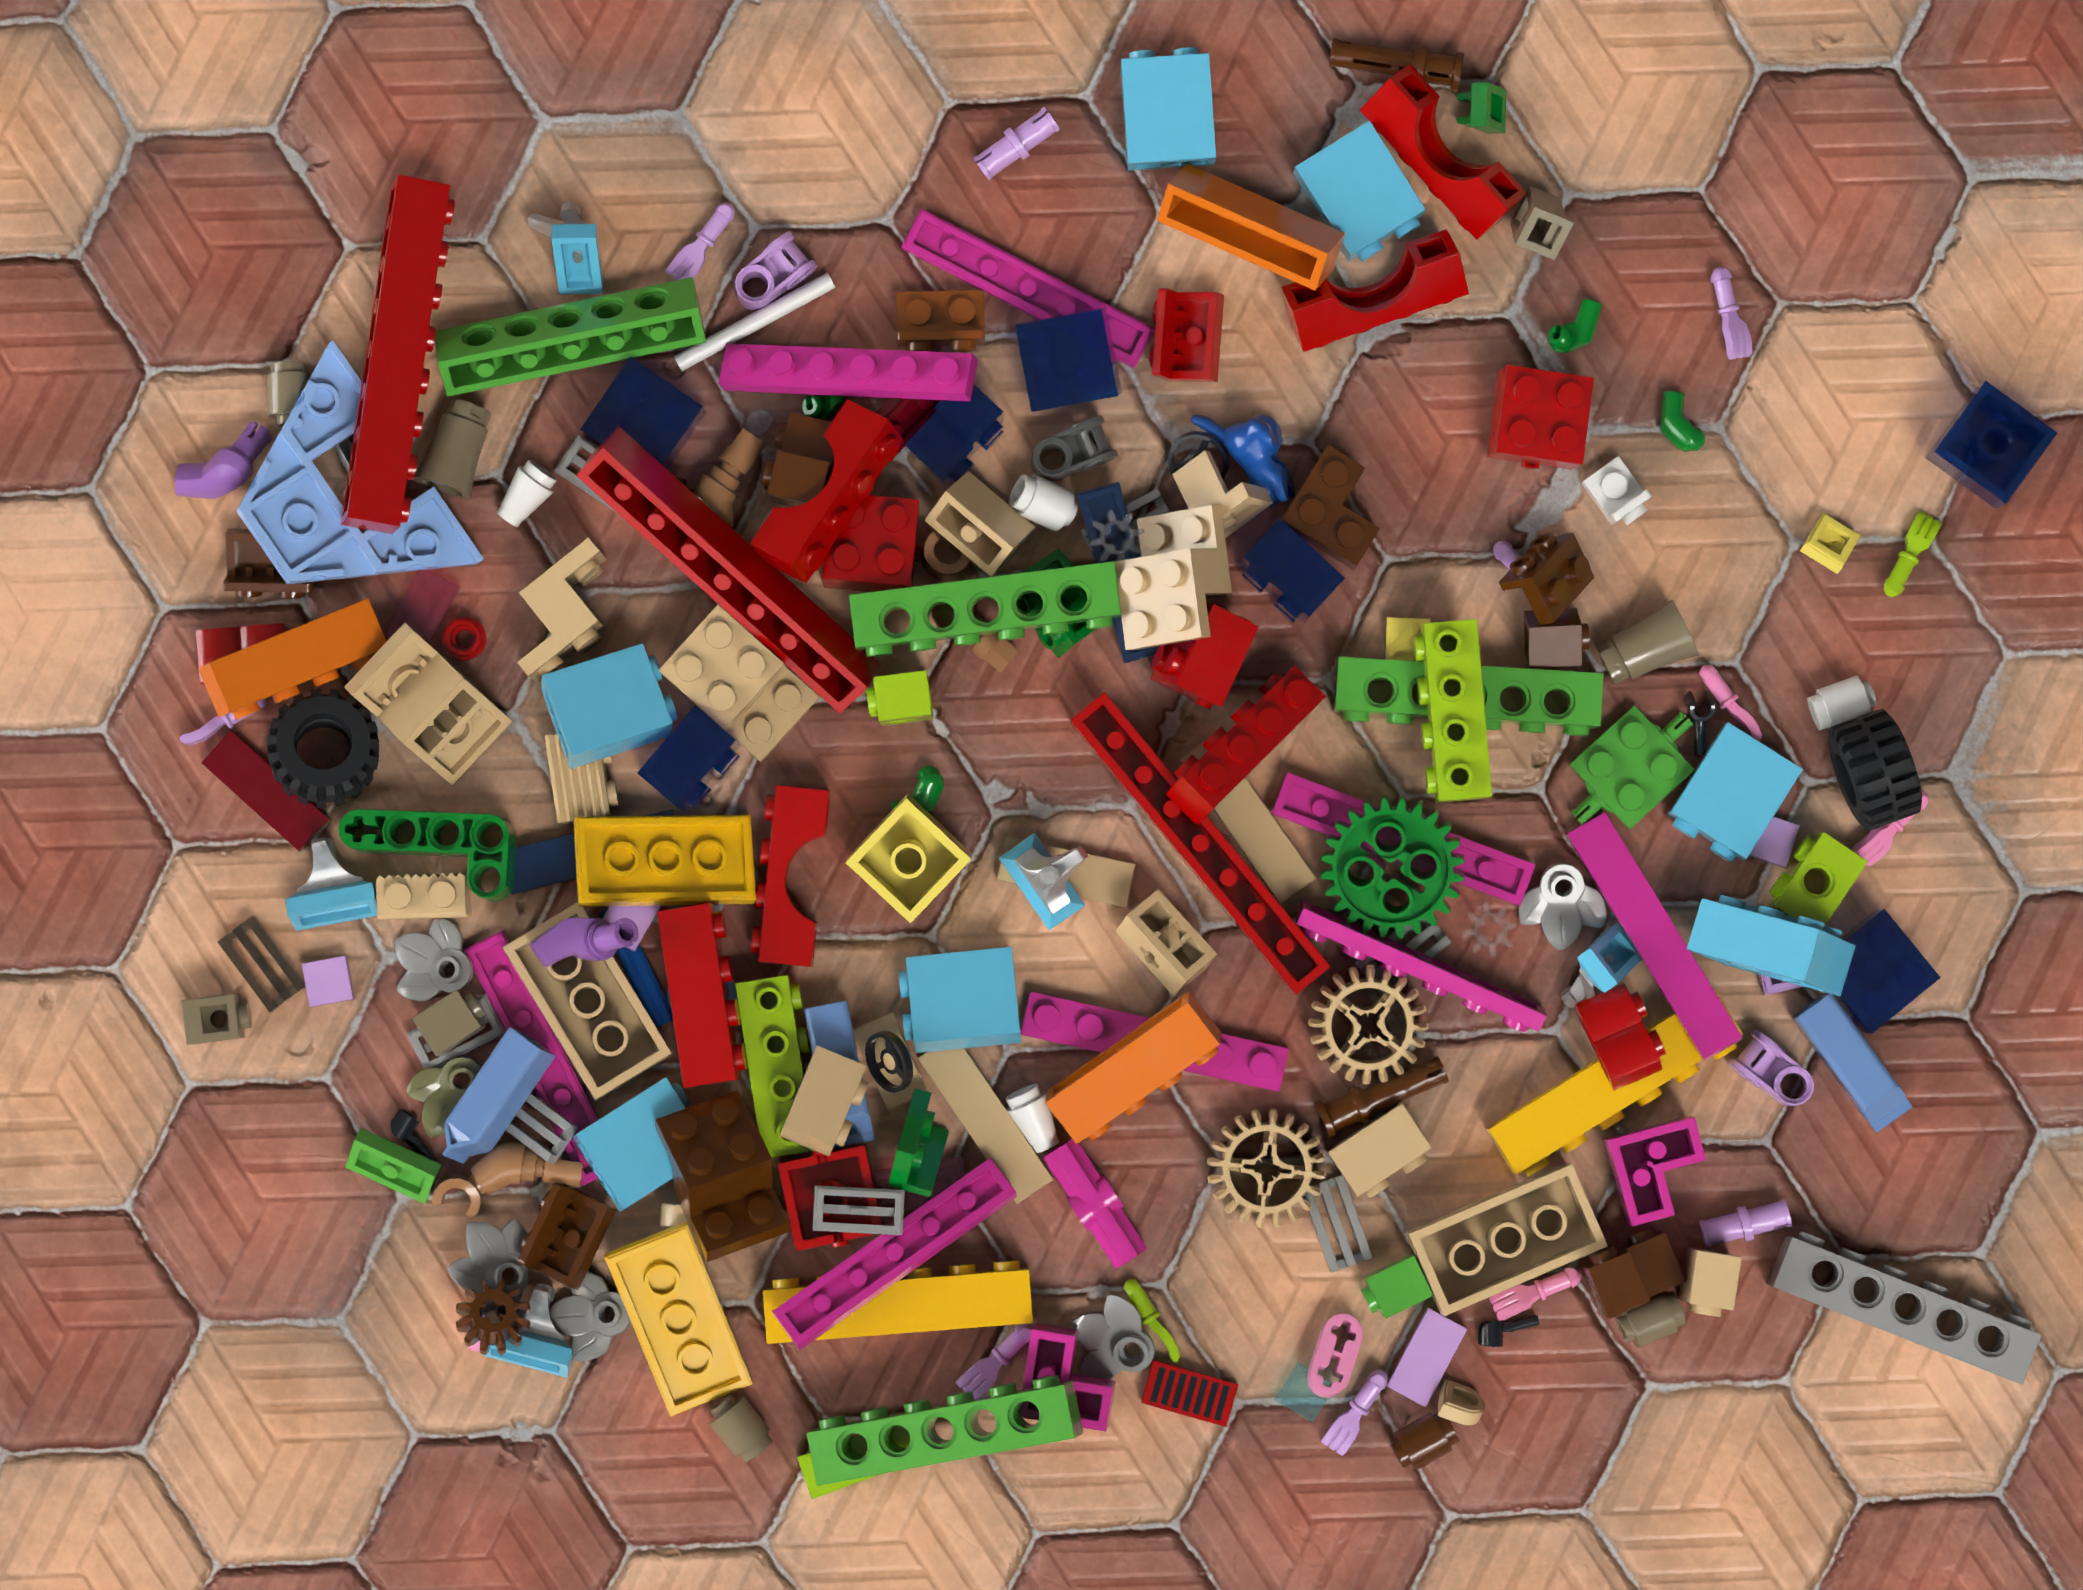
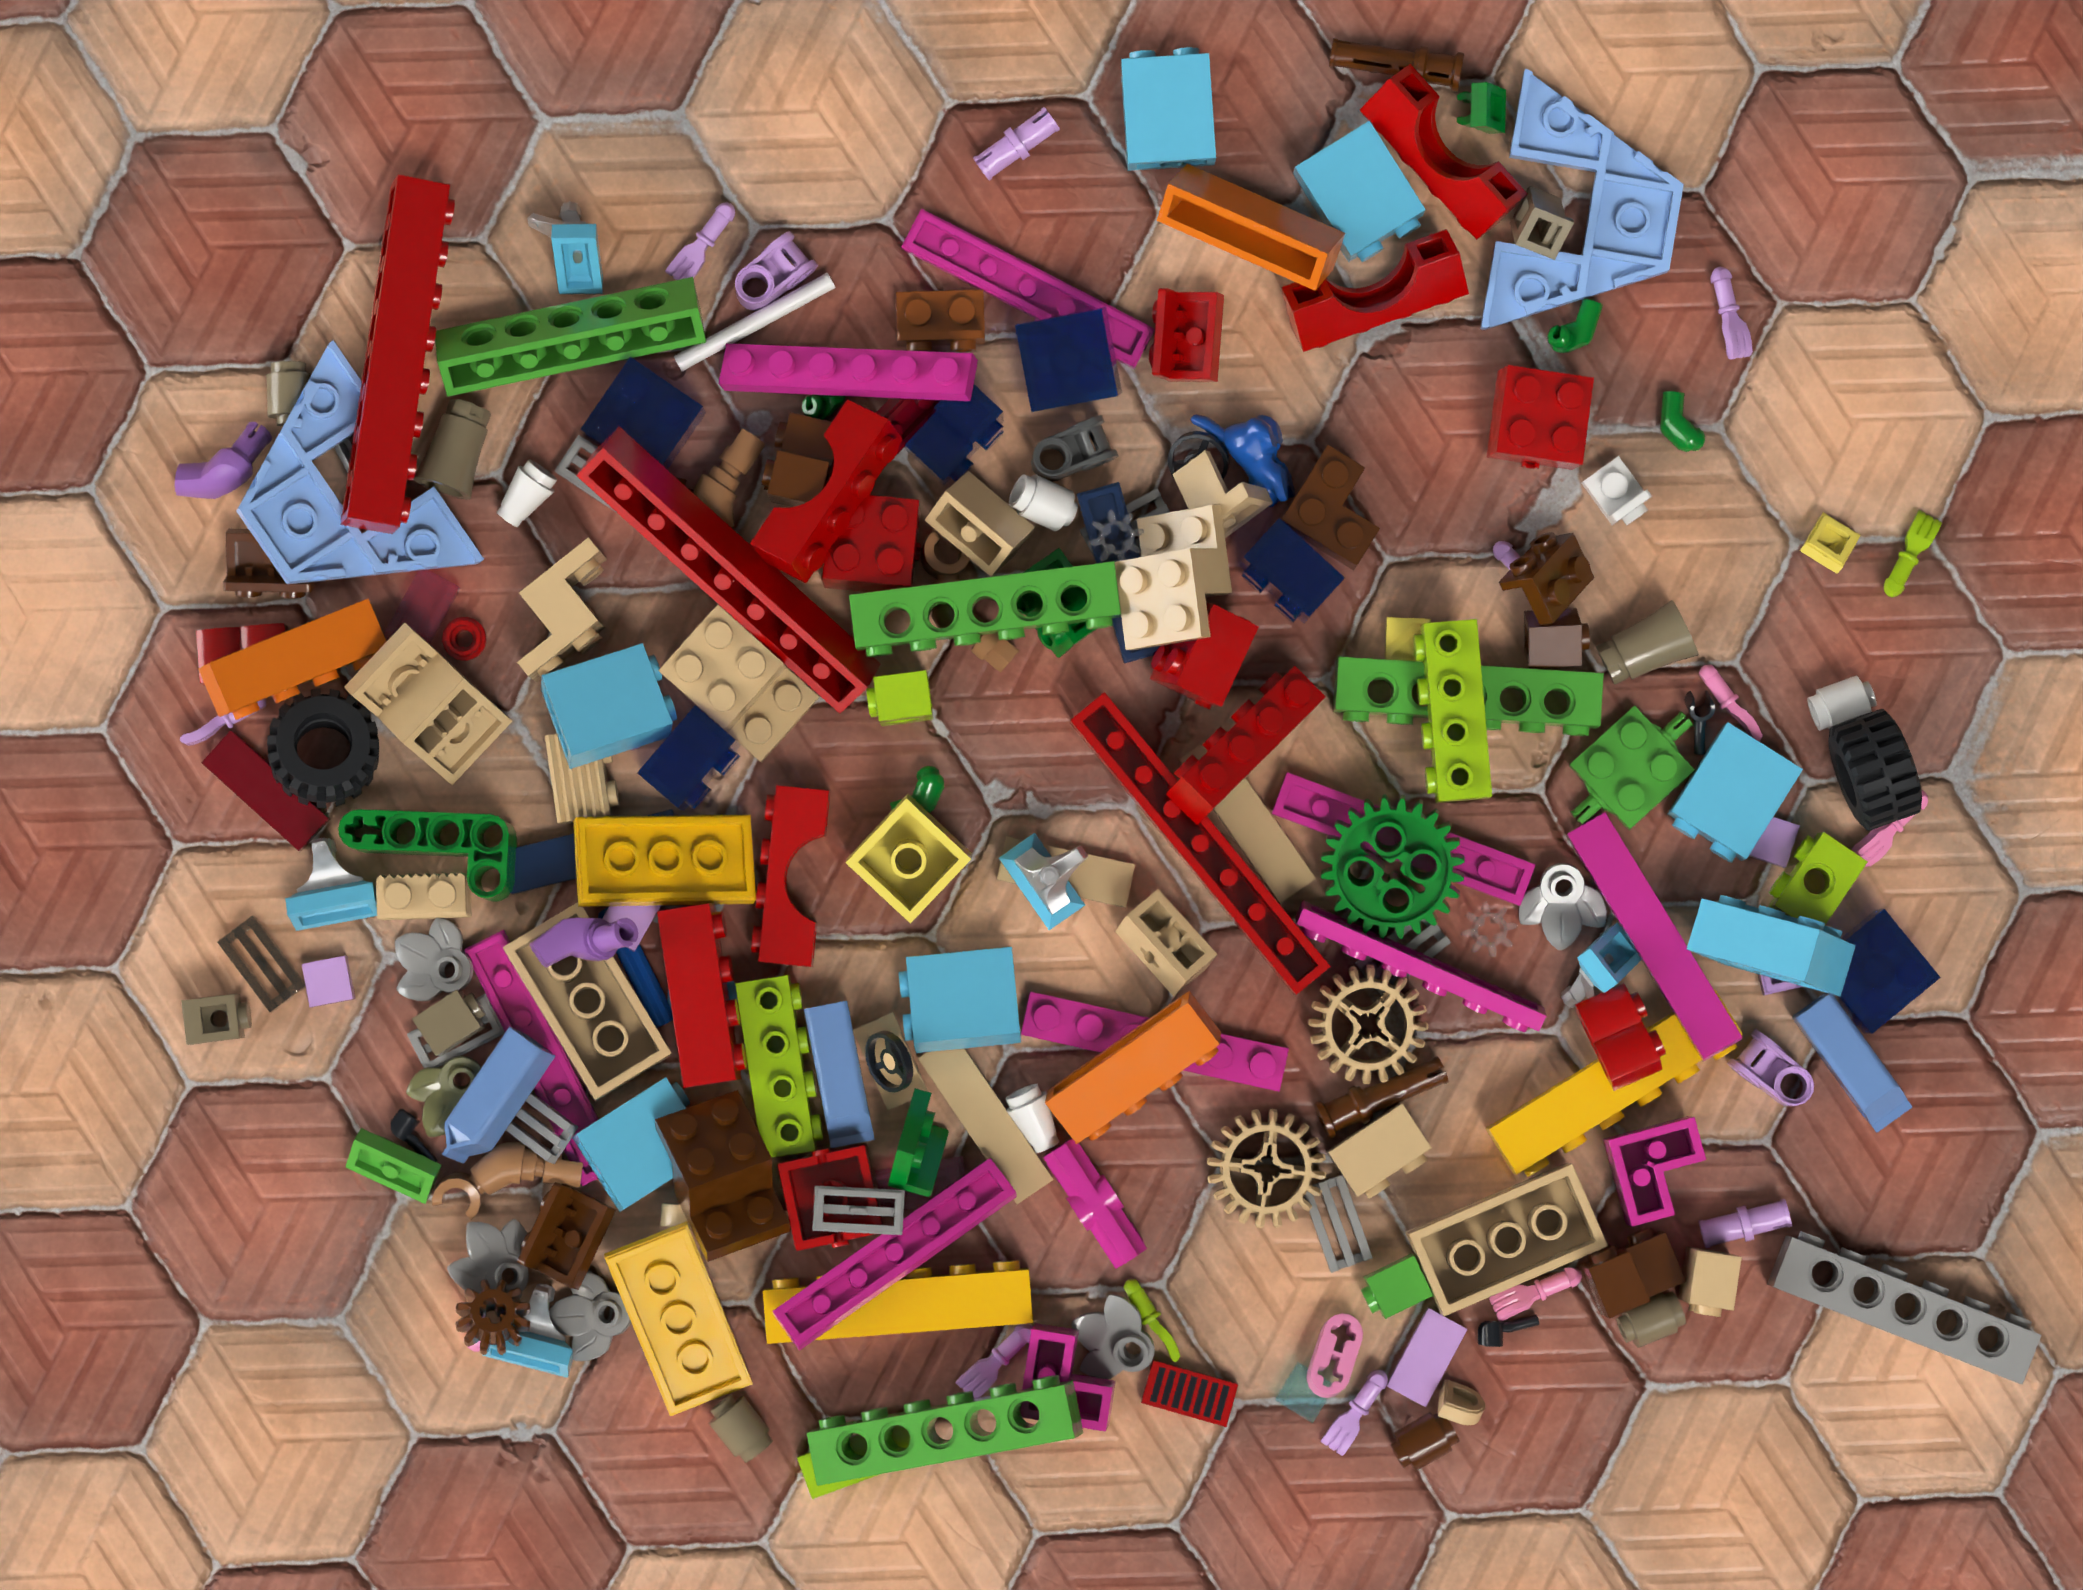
(824, 1101): tan brick -> none
(1627, 222): none -> light blue wing
(1991, 445): clear blue brick -> none

